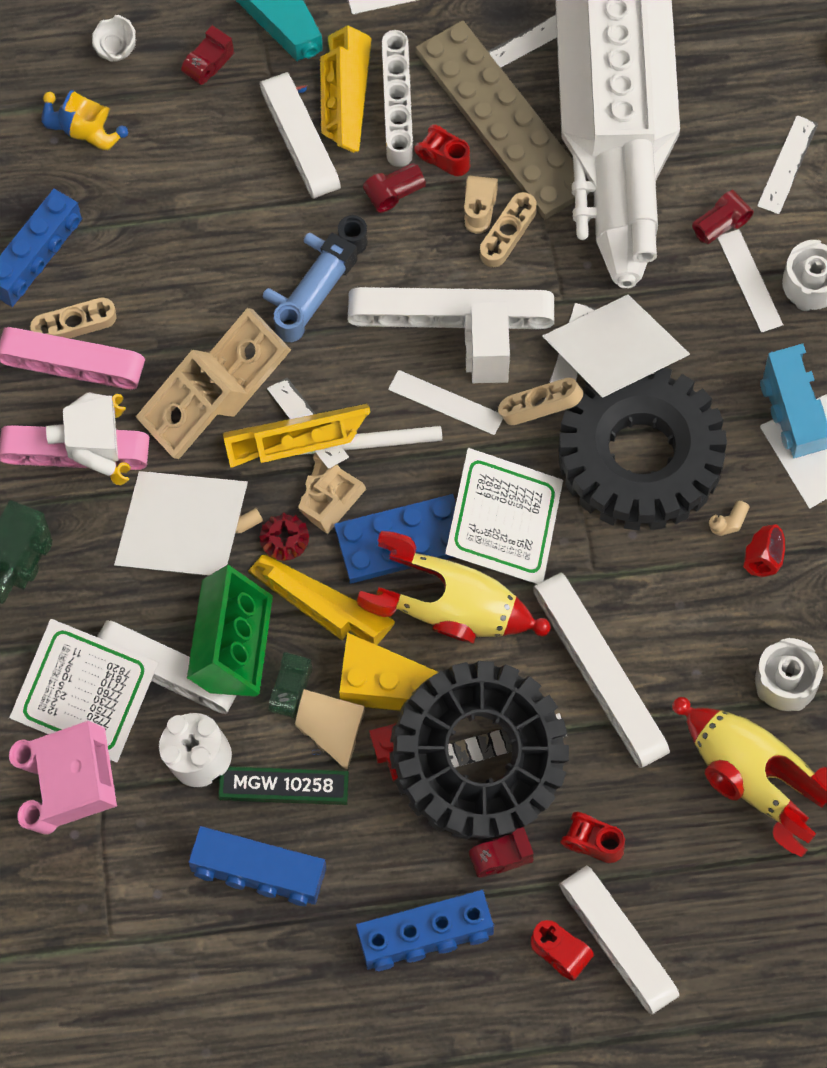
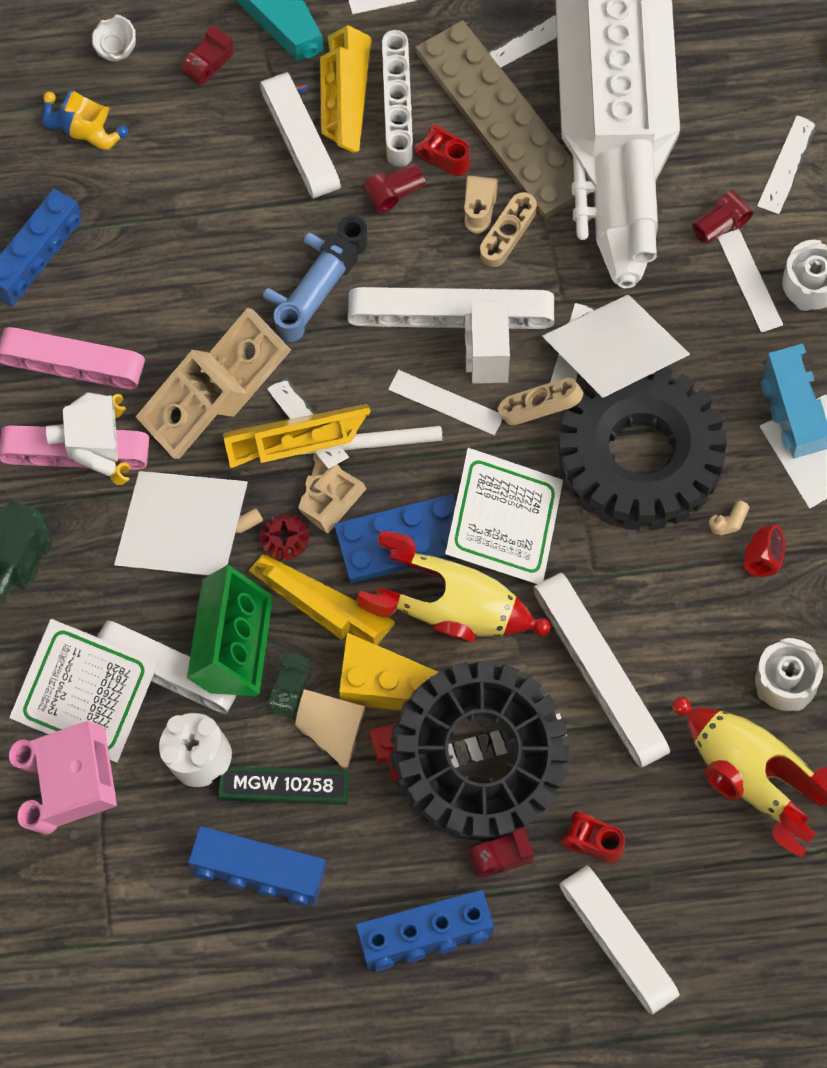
(92, 306): tan beam -> none
(563, 952): red piece -> none

